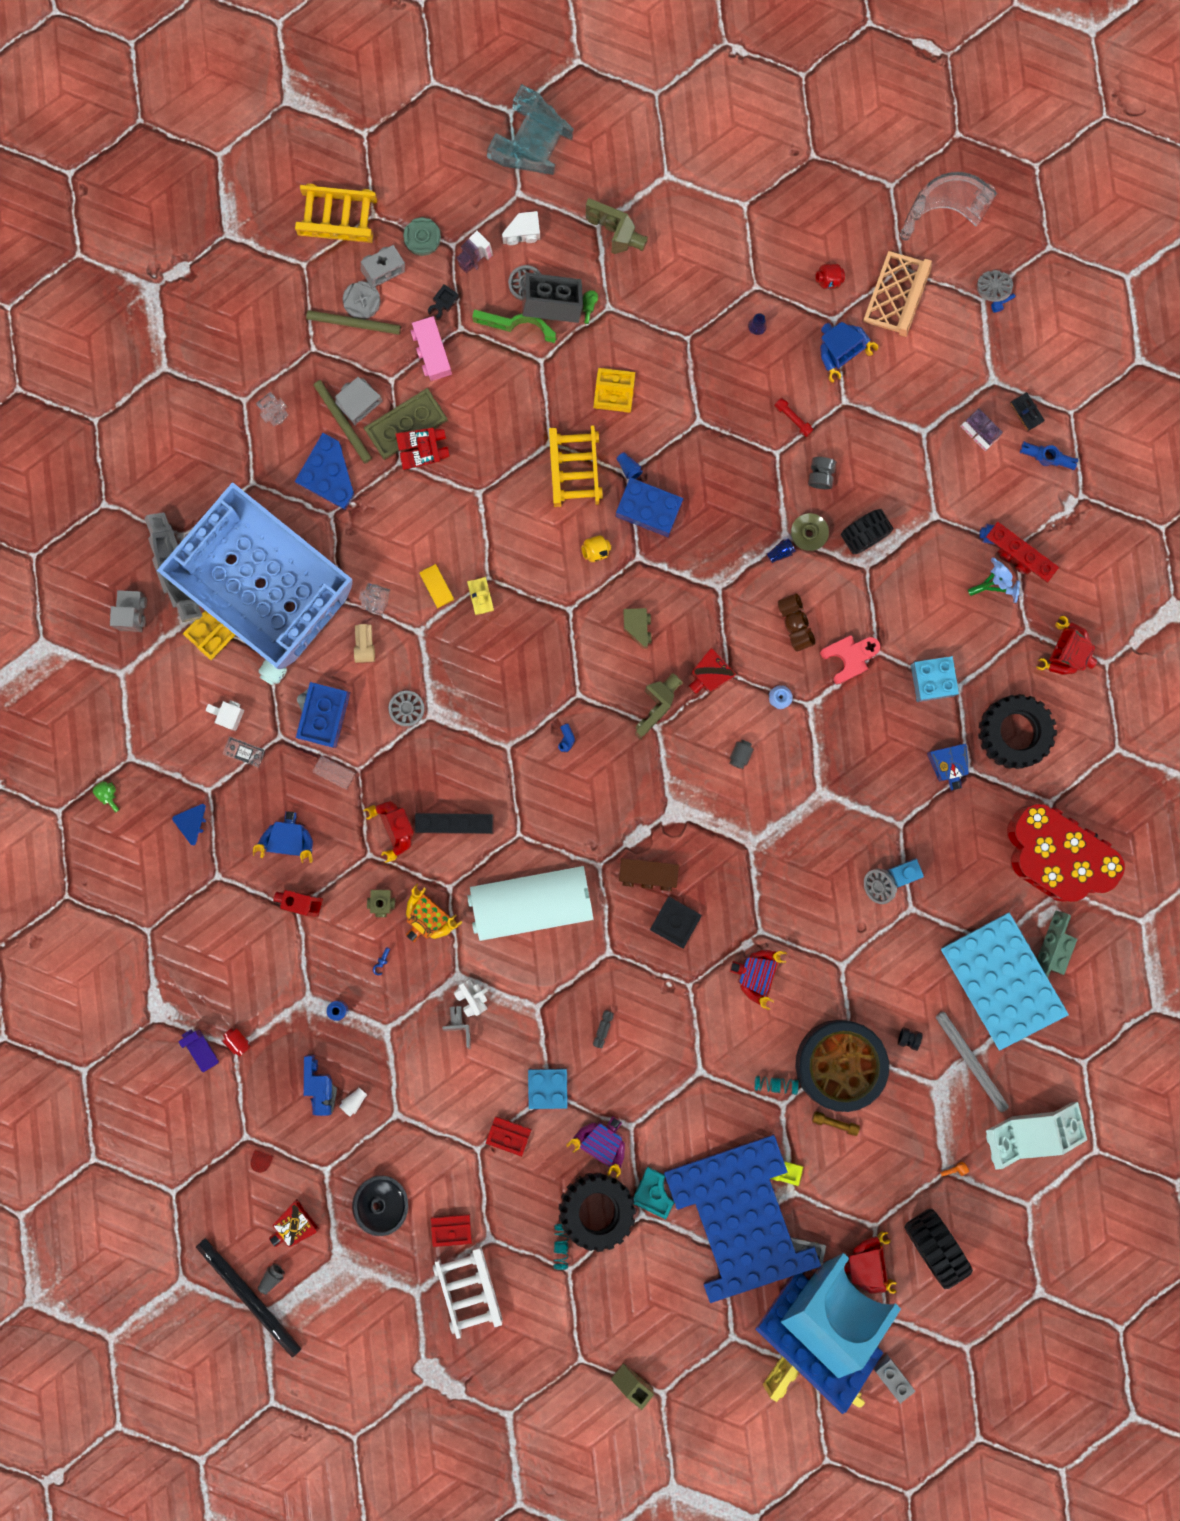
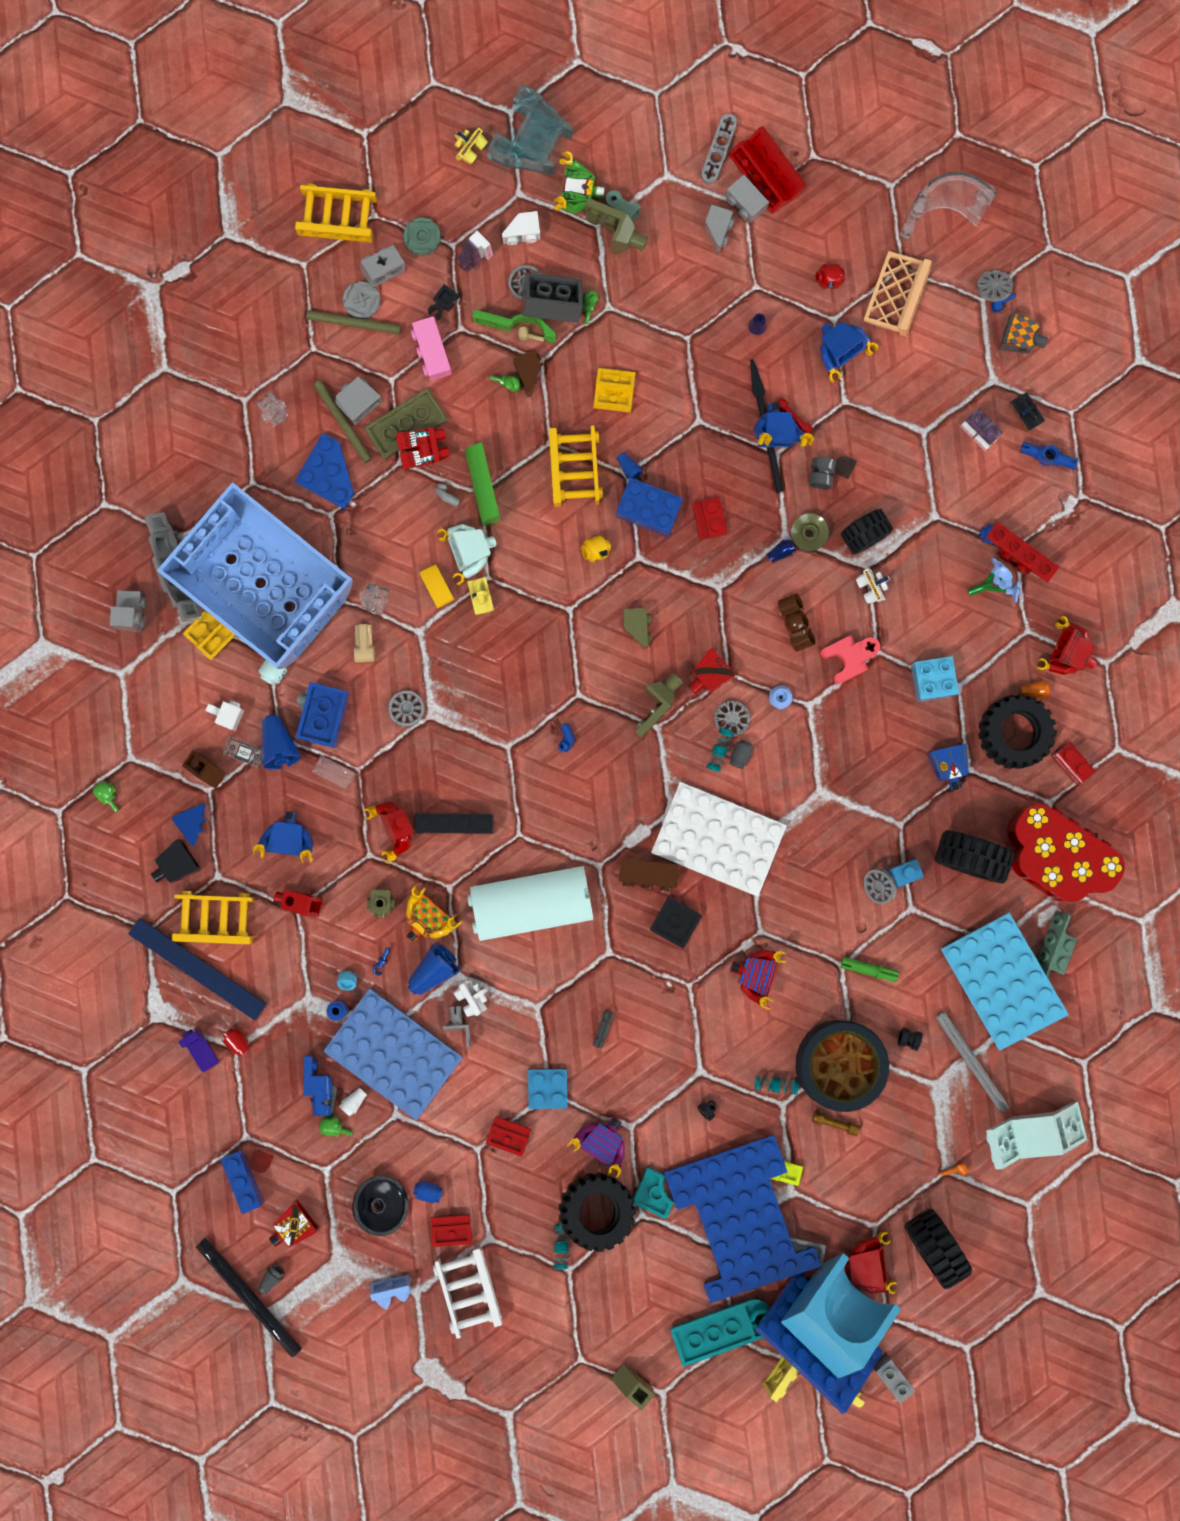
(175, 863): none -> black torso
(197, 969): none -> dark blue tile
(204, 769): none -> reddish brown slope
(222, 935): none -> yellow fence
(242, 1181): none -> blue brick
(277, 744): none -> blue cone
(331, 1127): none -> bright green piece
(347, 980): none -> medium azure tile
(385, 1289): none -> light blue tile
(393, 1054): none -> medium blue plate
(427, 1192): none -> blue brick
(433, 970): none -> blue cone
(446, 497): none -> light grey arm
(469, 549): none -> light aqua torso
(475, 139): none -> light yellow hips
(482, 484): none -> bright green brick
(511, 382): none -> bright green piece
(523, 334): none -> tan hand
(529, 370): none -> reddish brown slope
(577, 186): none -> torso
(615, 200): none -> sand green leg
(705, 1111): none -> black tile
(709, 518): none -> red plate
(717, 224): none -> light grey slope
(718, 149): none -> light grey beam
(718, 839): none -> white plate
(718, 1331): none -> teal plate
(720, 750): none -> teal piece
(732, 718): none -> light grey wheel
(746, 199): none -> light grey brick
(758, 391): none -> black piece
(768, 169): none -> red slope
(779, 429): none -> torso
(845, 466): none -> clear smoke tile
(868, 578): none -> white hips
(869, 969): none -> bright green axle
(974, 856): none -> black tyre
(1021, 334): none -> dark grey torso
(1038, 689): none -> orange cone
(1073, 763): none -> red brick

